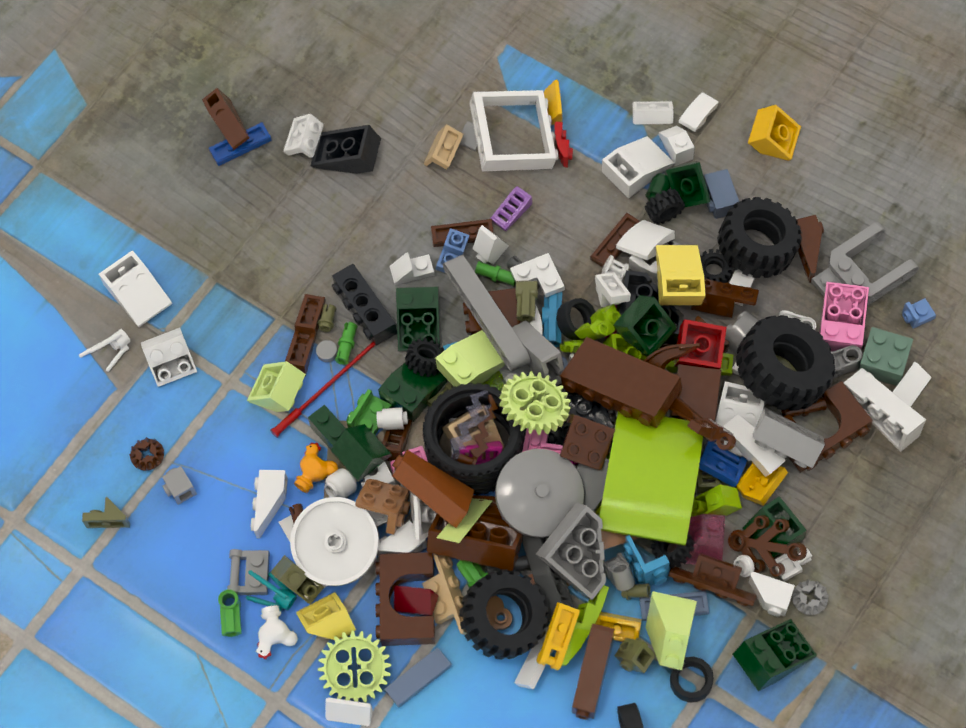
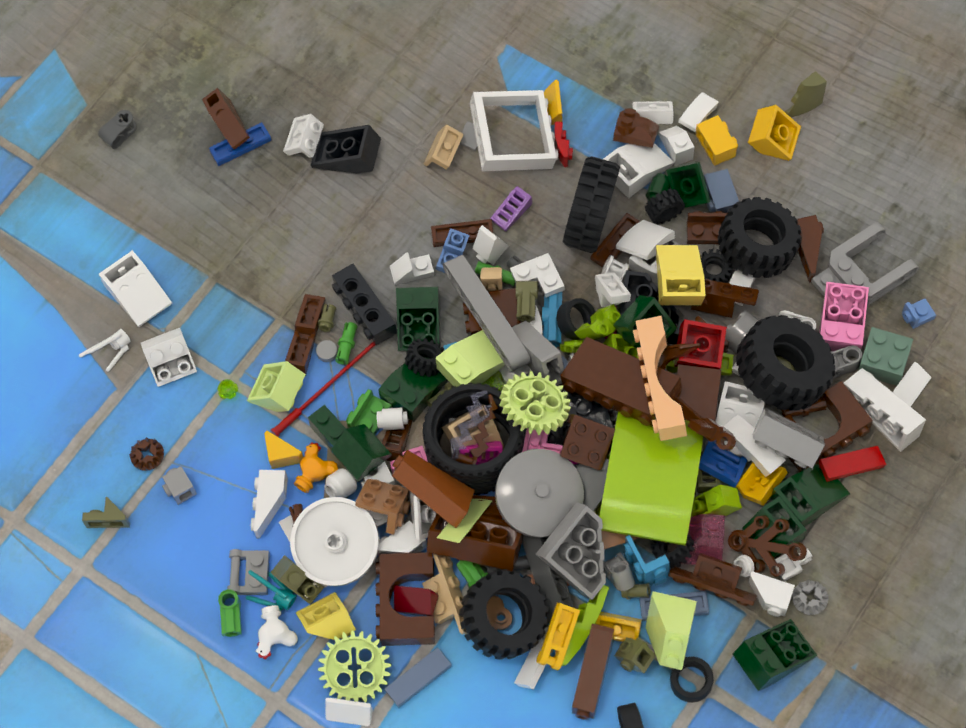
(118, 130): none -> dark grey piece
(225, 384): none -> clear neon green plate
(280, 452): none -> yellow slope
(491, 278): none -> tan slope
(591, 204): none -> black tyre
(635, 129): none -> reddish brown slope
(668, 413): none -> light nougat arch
(704, 227): none -> reddish brown bracket
(716, 140): none -> yellow brick
(808, 95): none -> olive slope
(809, 494): none -> dark green slope
(852, 463): none -> red tile

